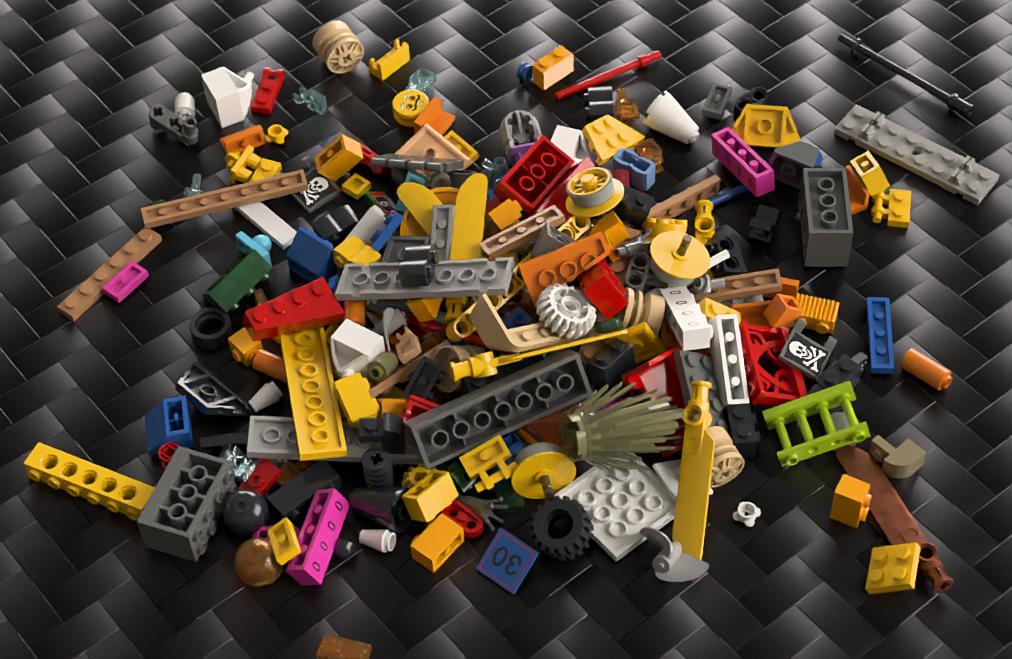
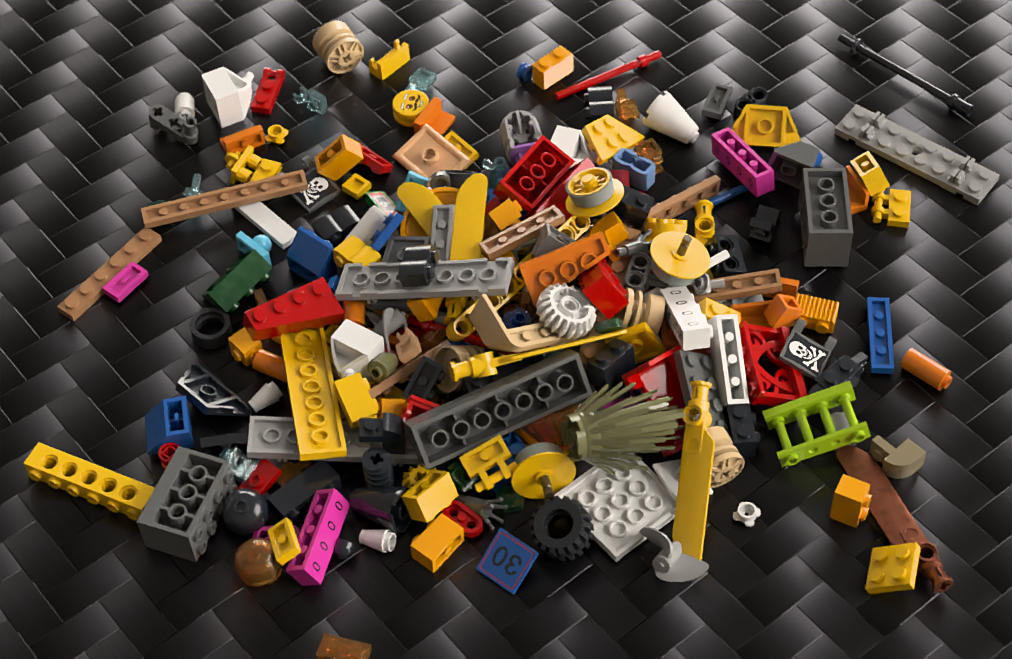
(417, 162): dark grey hinge -> none

